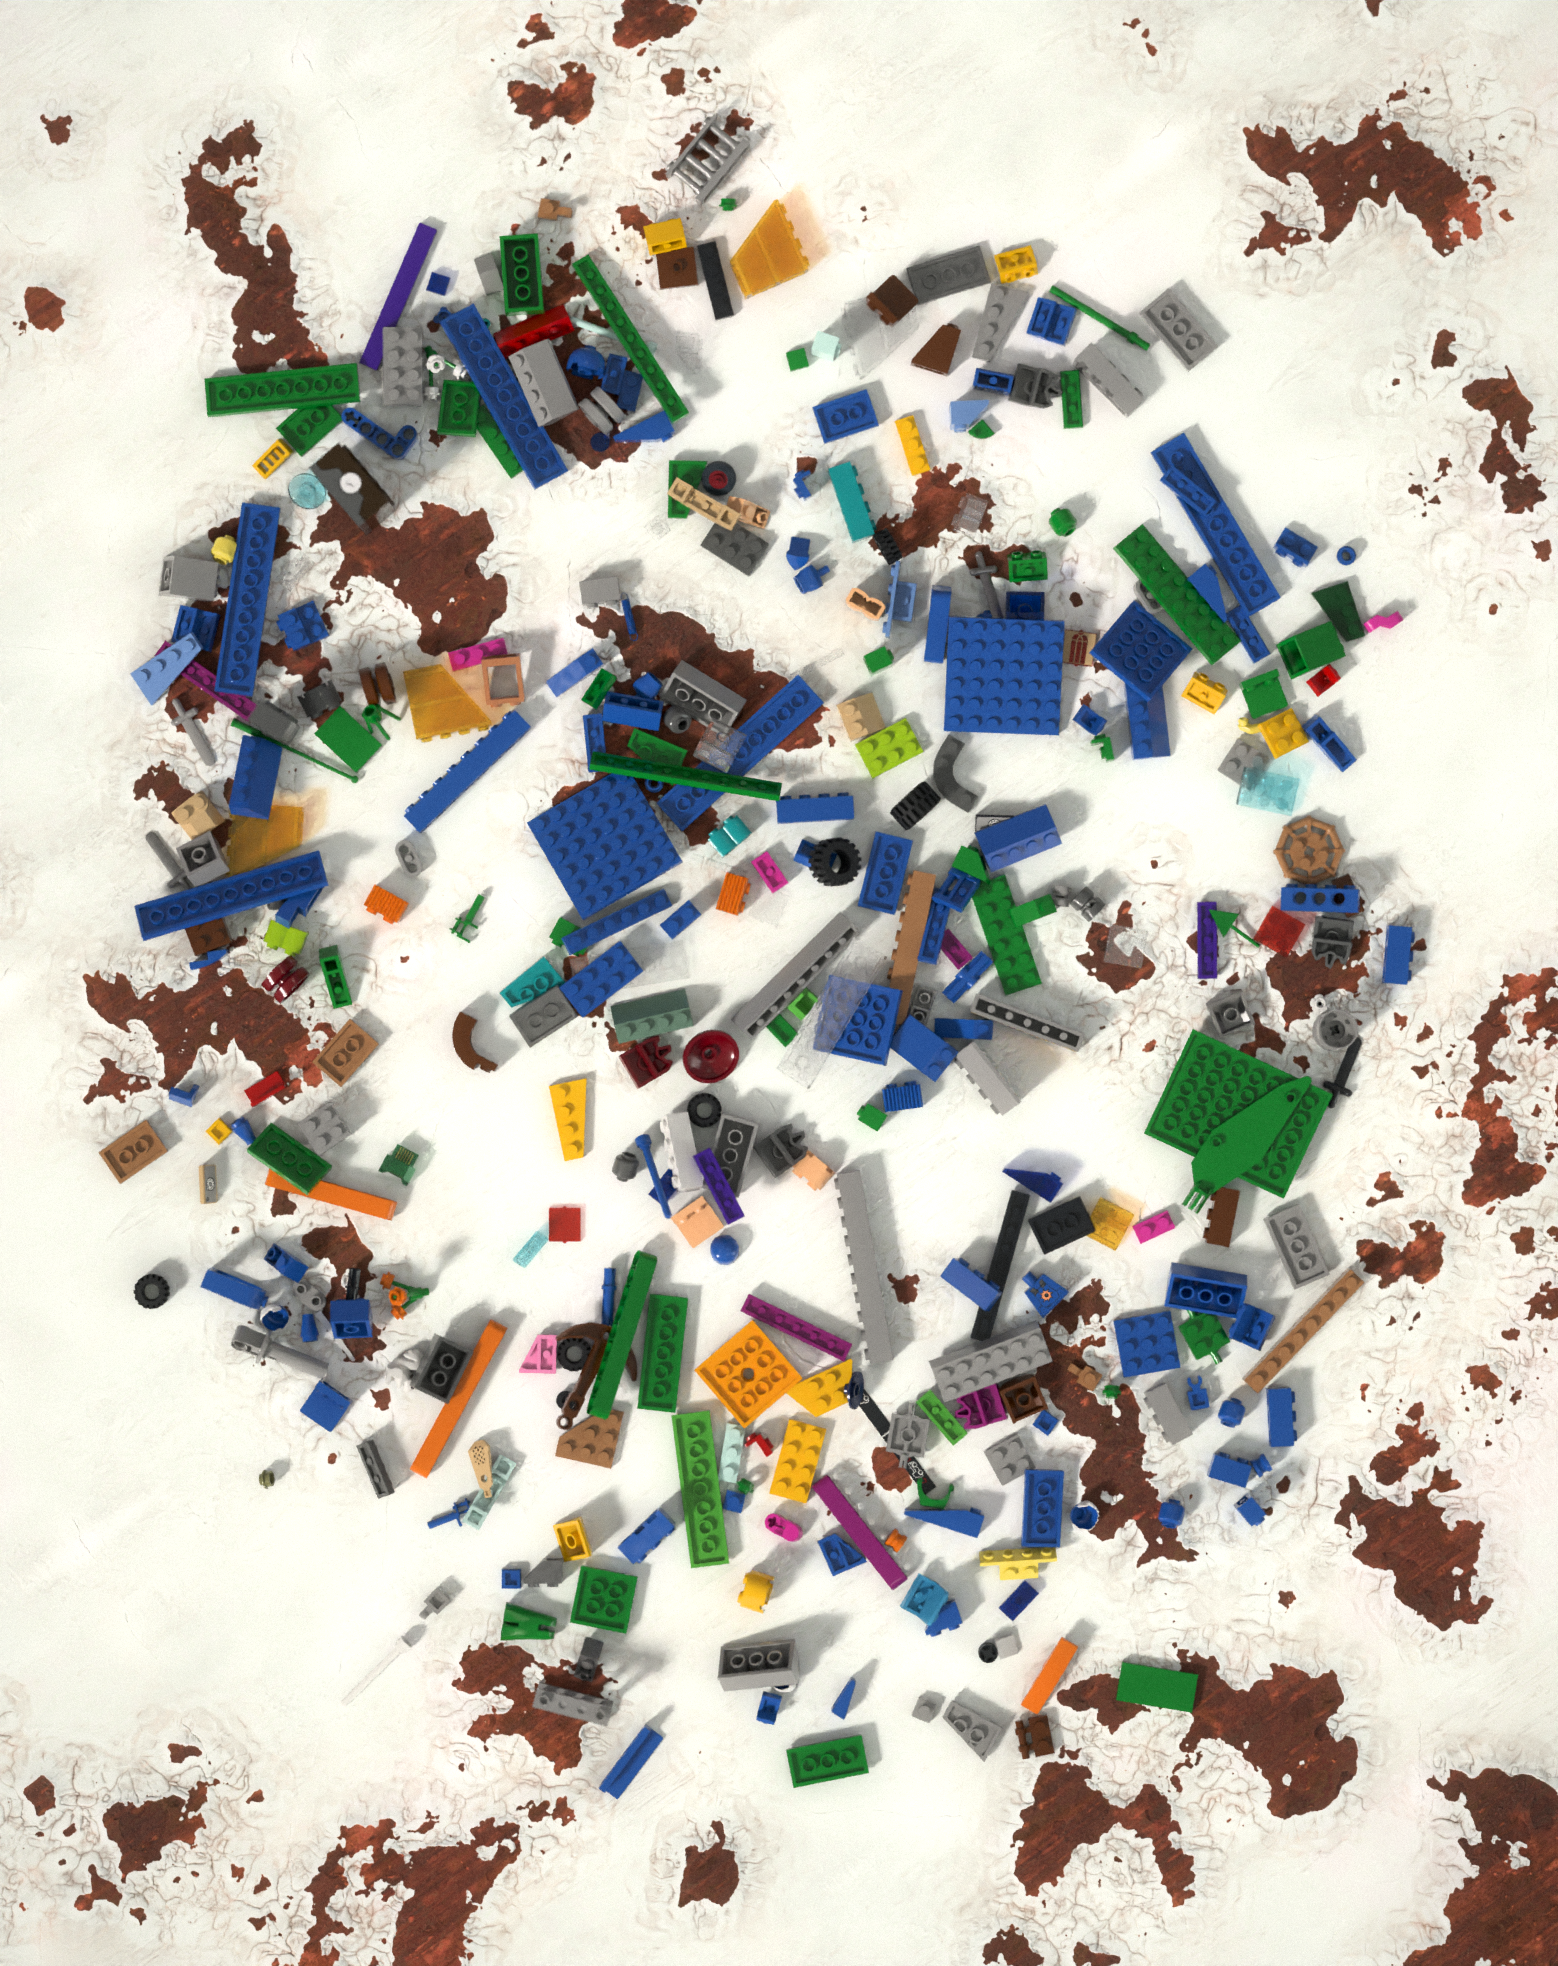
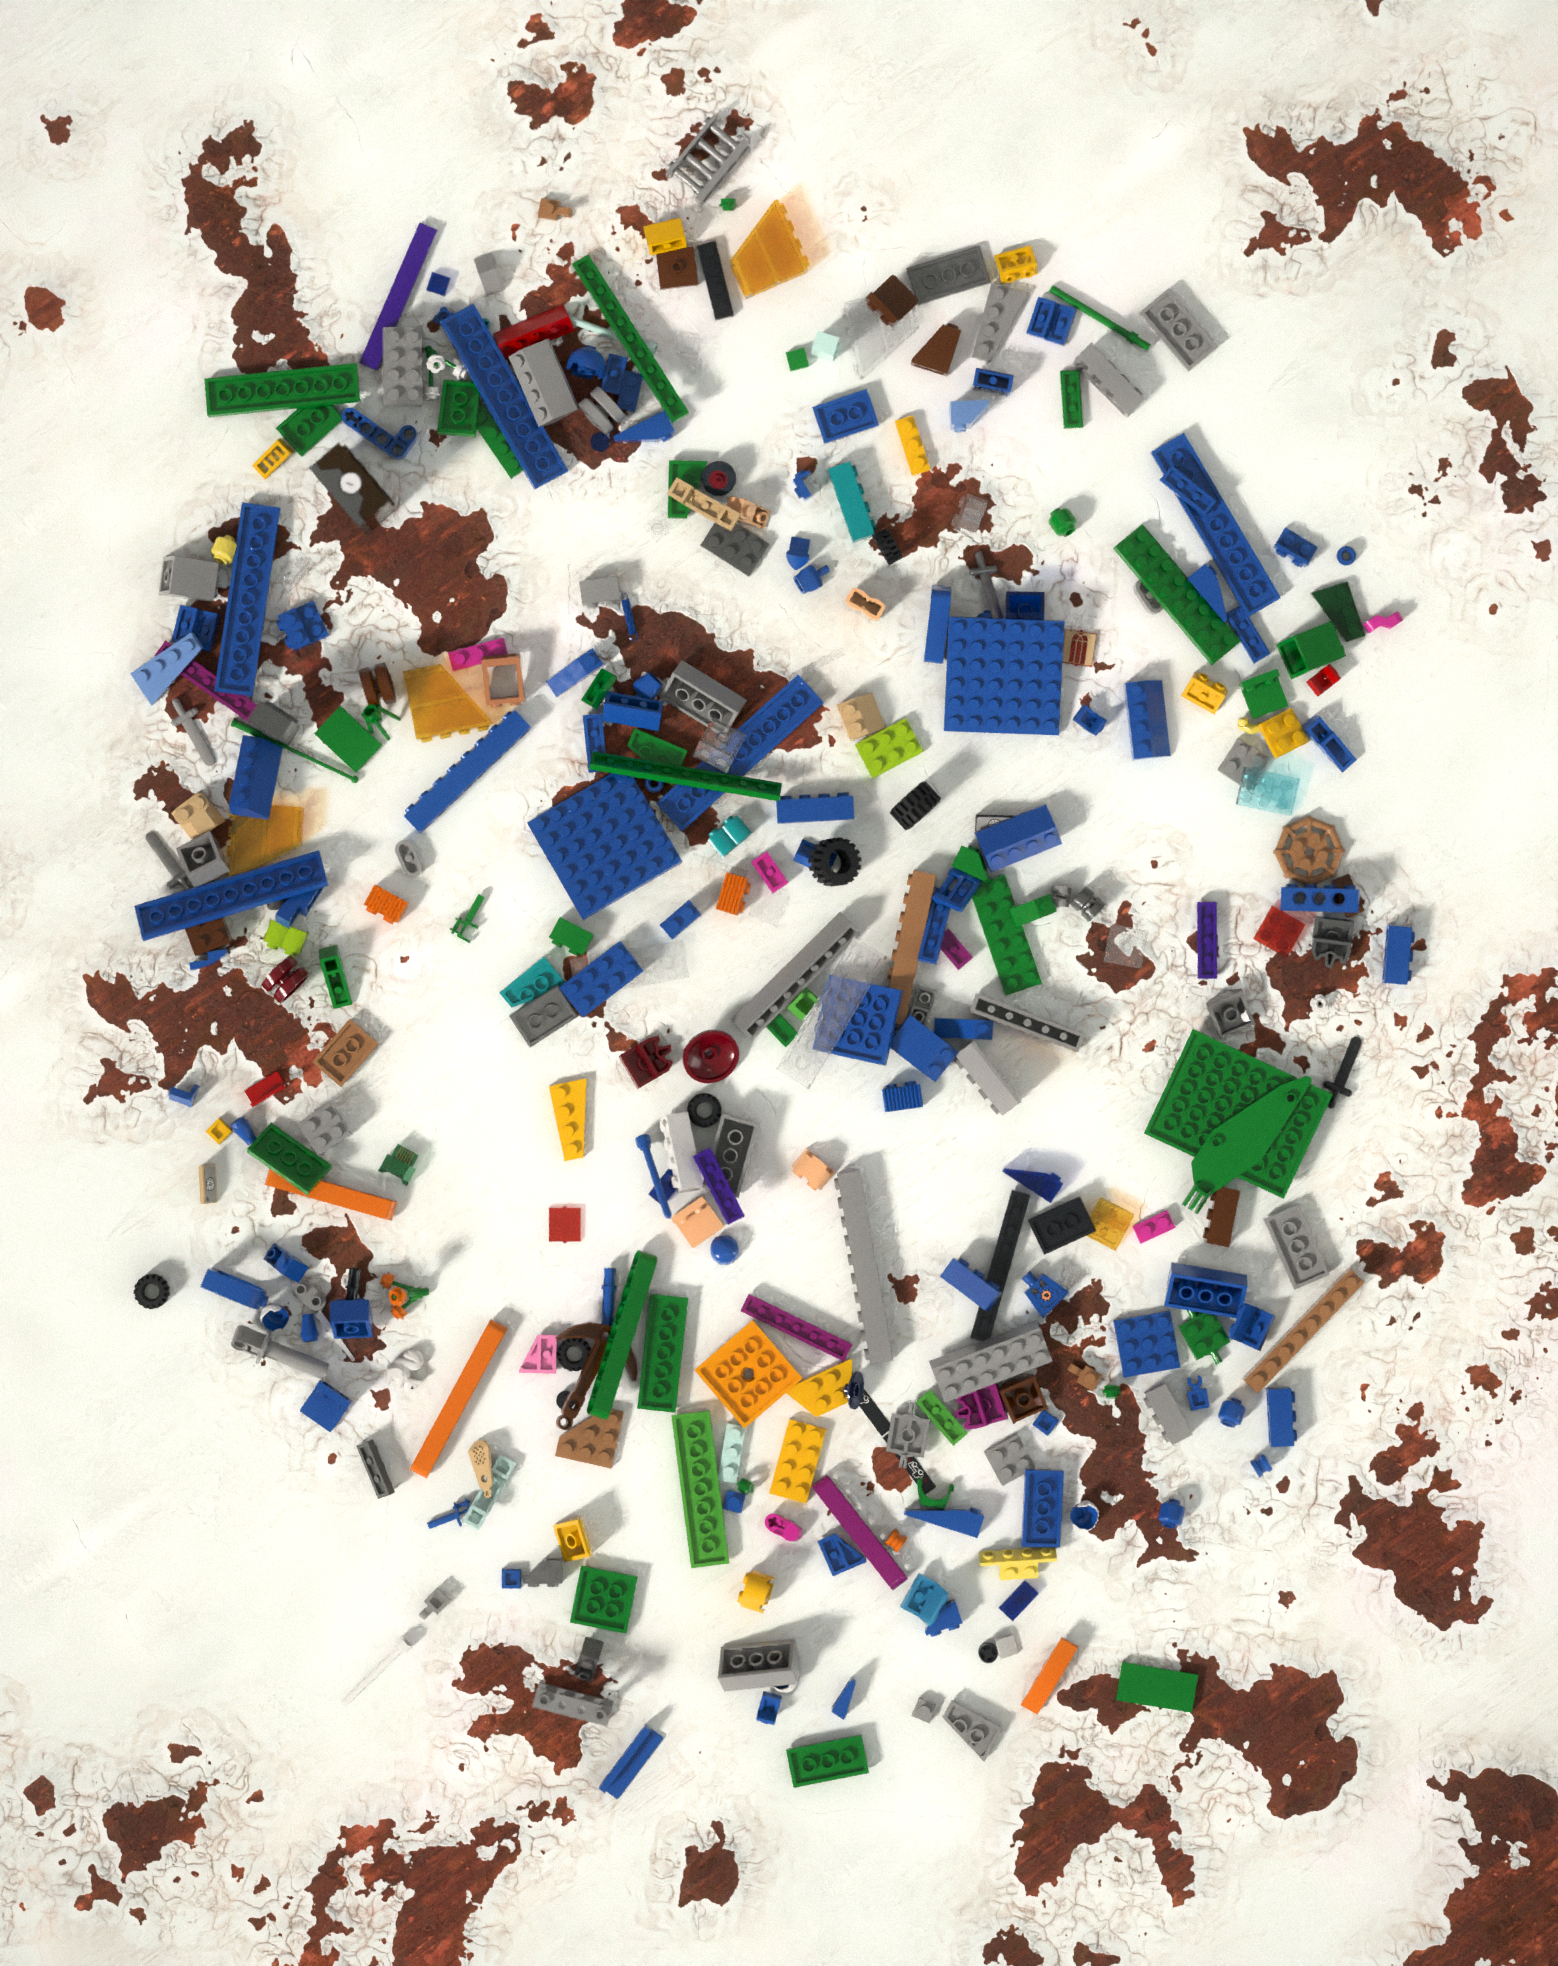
(133, 1151): medium nougat plate -> none
(266, 1479): olive plate -> none
(302, 496): clear light blue dish -> none
(320, 699): dark grey brick -> none
(441, 1368): dark grey brick -> none
(462, 1043): reddish brown arch -> none
(522, 274): green brick -> none
(525, 1624): green piece -> none
(530, 1249): clear light blue slope -> none
(616, 922): blue plate -> none
(625, 1166): dark grey head -> none
(647, 1536): blue wedge -> none
(651, 1016): sand green slope -> none
(677, 719): dark grey head -> none
(765, 1444): red bracket -> none
(781, 1150): dark grey plate -> none
(871, 1116): green brick -> none
(878, 660): green brick -> none
(885, 873): blue plate -> none
(901, 600): medium blue bracket -> none
(944, 775): dark grey plate -> none
(967, 977): blue piece -> none
(981, 430): green tile -> none
(1027, 566): green bracket -> none
(1034, 387): dark grey plate -> none
(1040, 1734): reddish brown plate -> none
(1106, 750): green bracket -> none
(1140, 651): blue plate -> none
(1224, 922): green piece -> none
(1229, 1470): blue brick -> none
(1250, 1510): blue brick -> none
(1344, 1025): light grey wheel -> none

